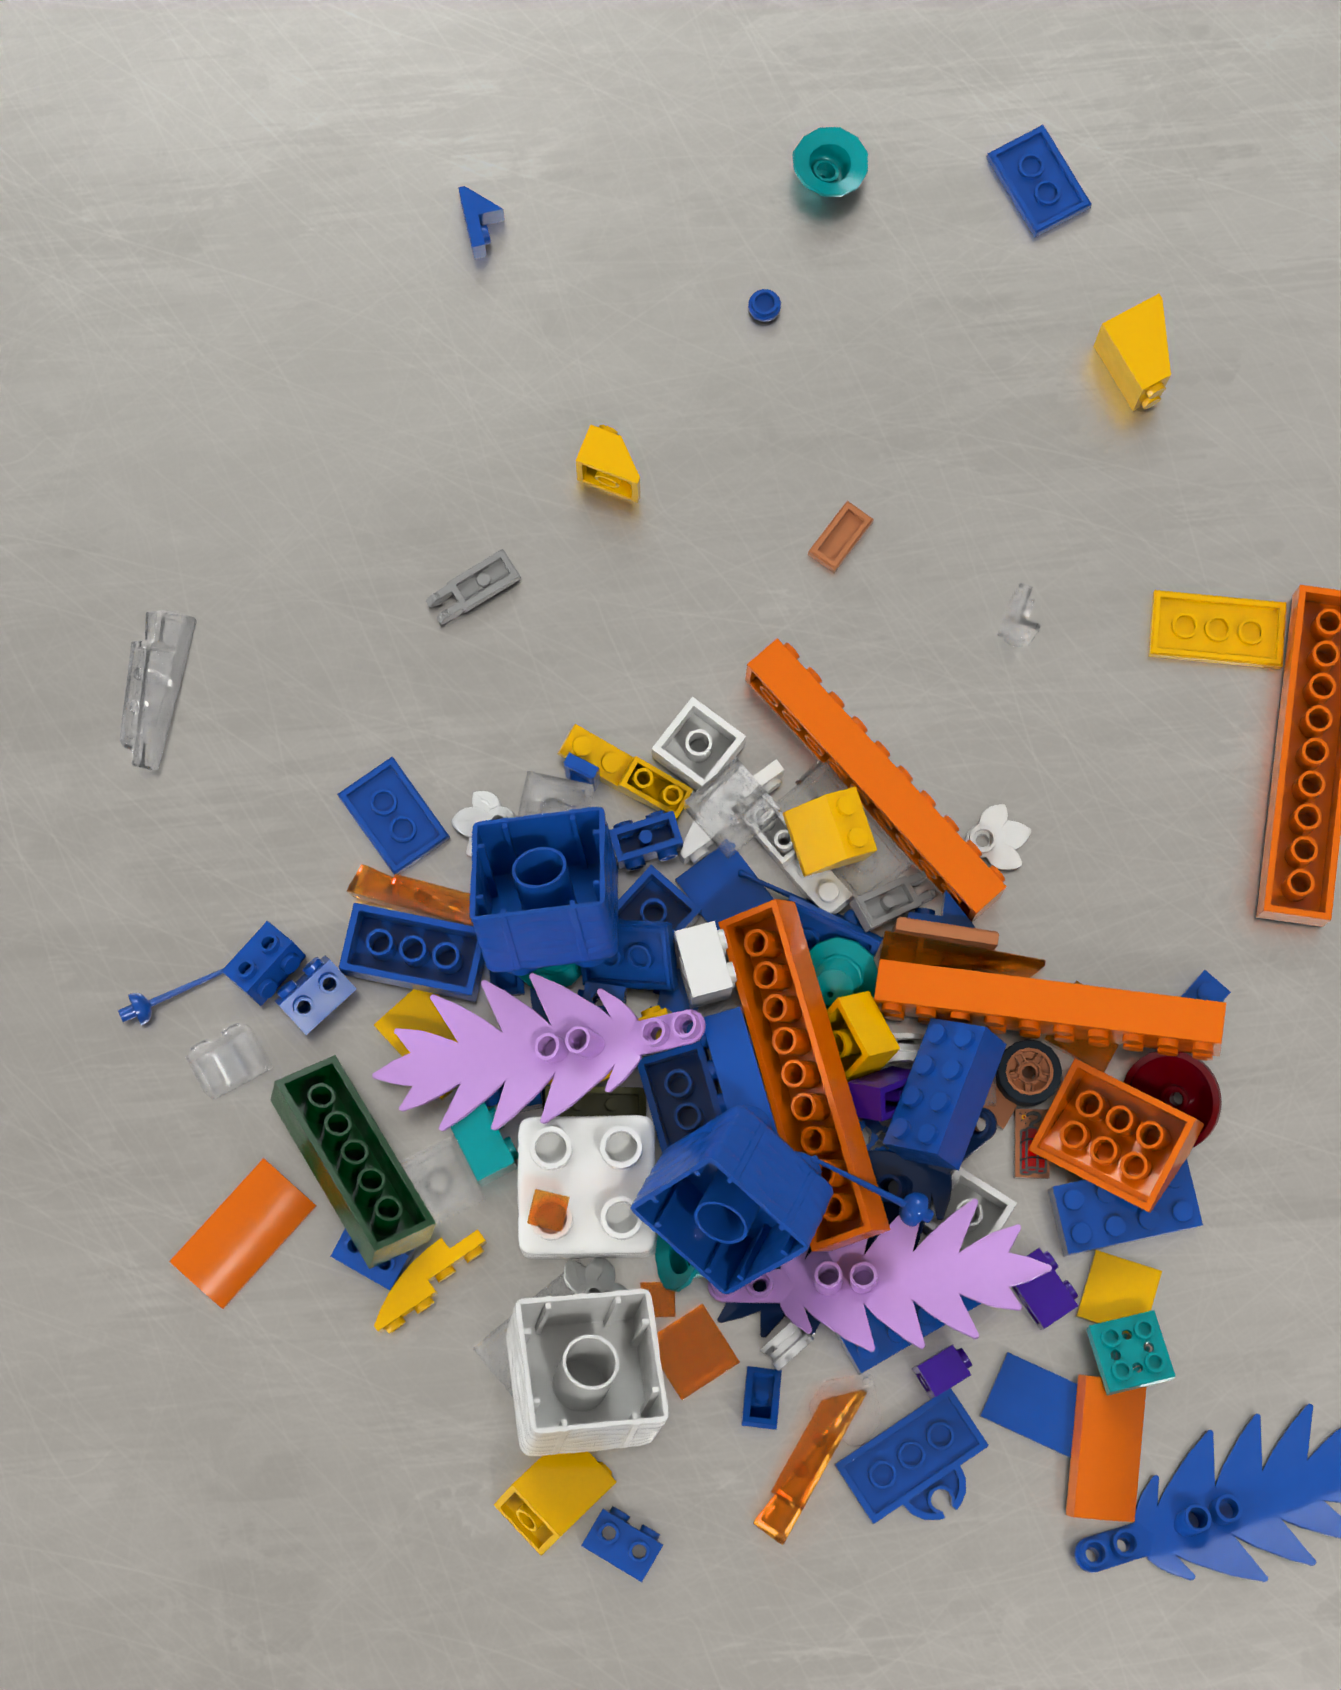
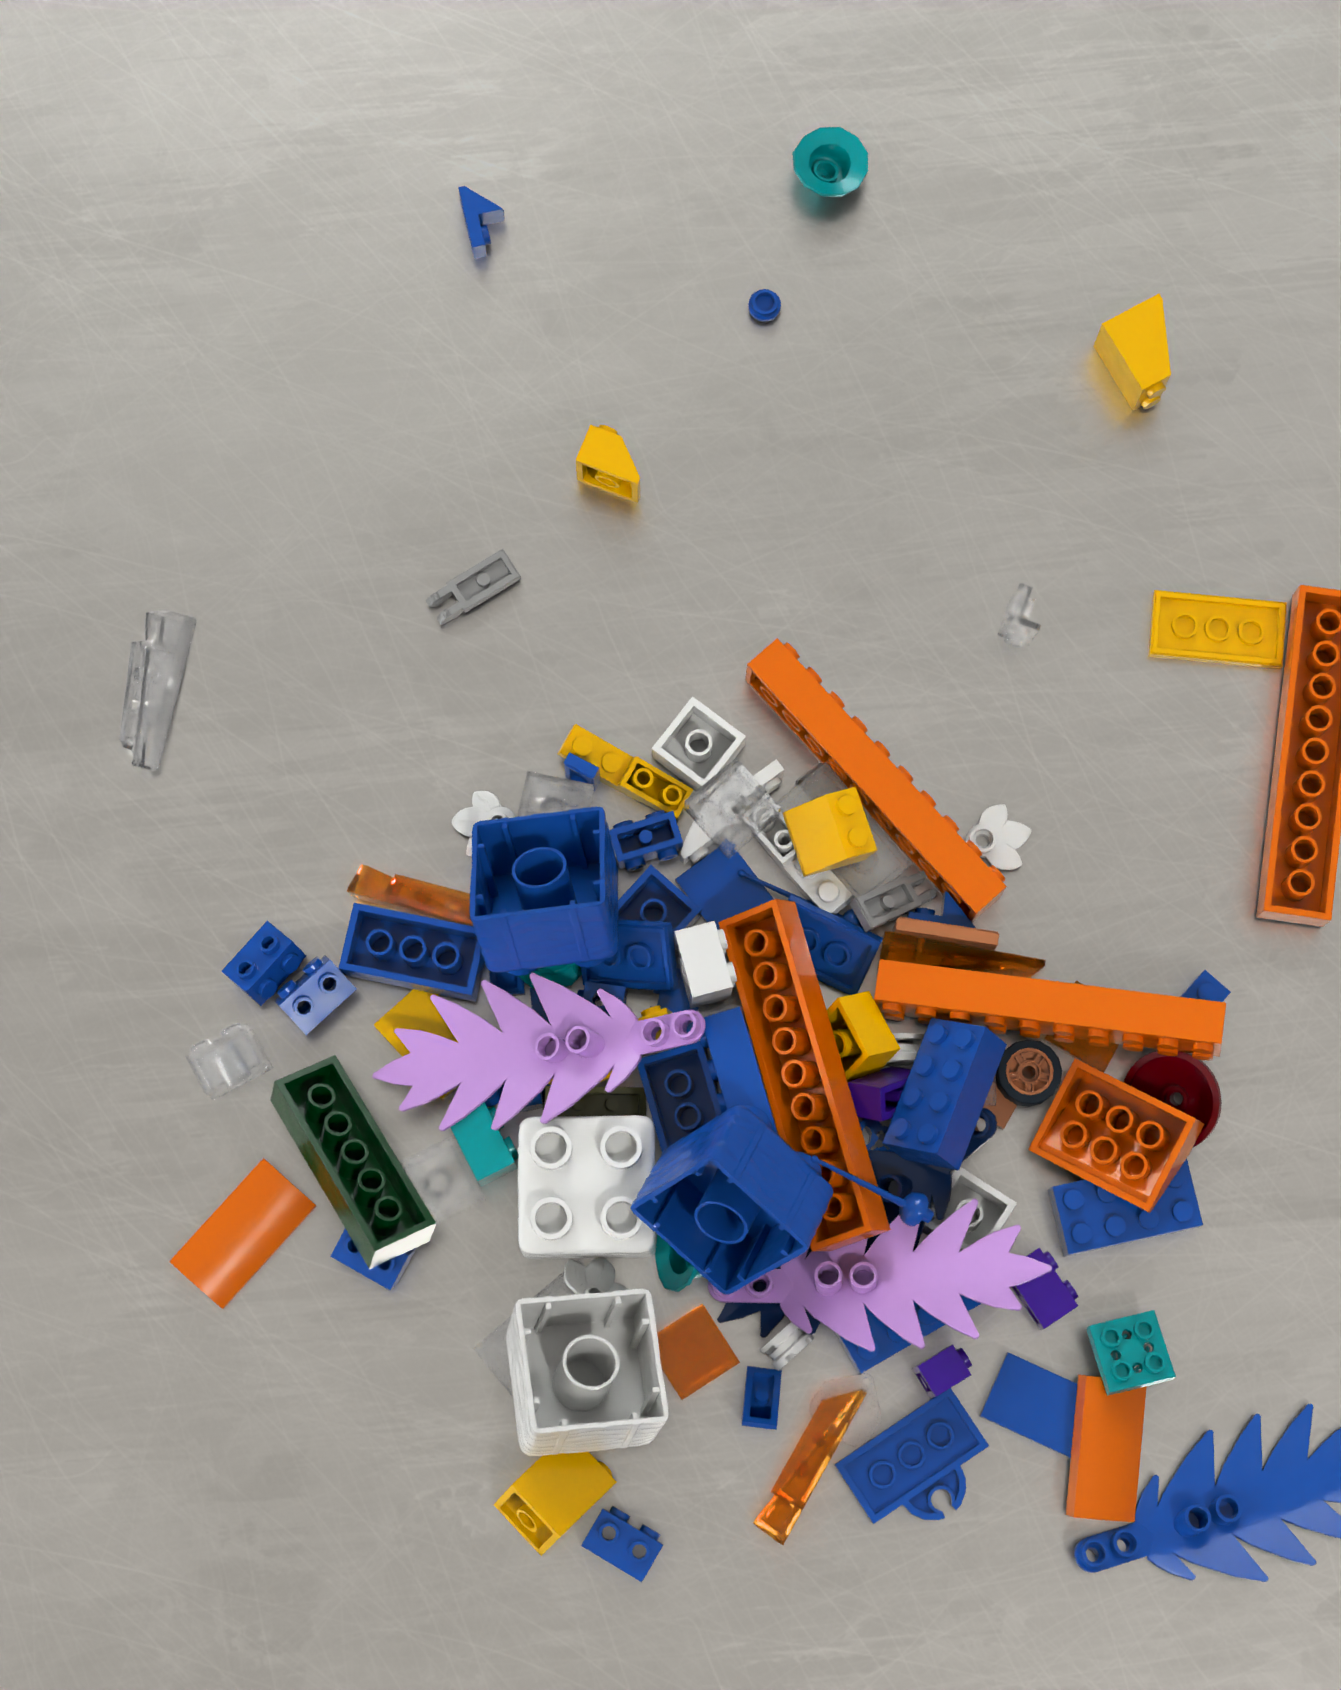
(142, 1007): blue sword -> none
(393, 816): blue tile -> none
(414, 1286): yellow slope -> none
(548, 1210): clear orange tile -> none
(662, 1299): clear orange tile -> none
(840, 536): nougat tile -> none
(843, 968): teal hat -> none
(1025, 1128): tile -> none
(1039, 181): blue tile -> none
(1117, 1289): yellow tile -> none

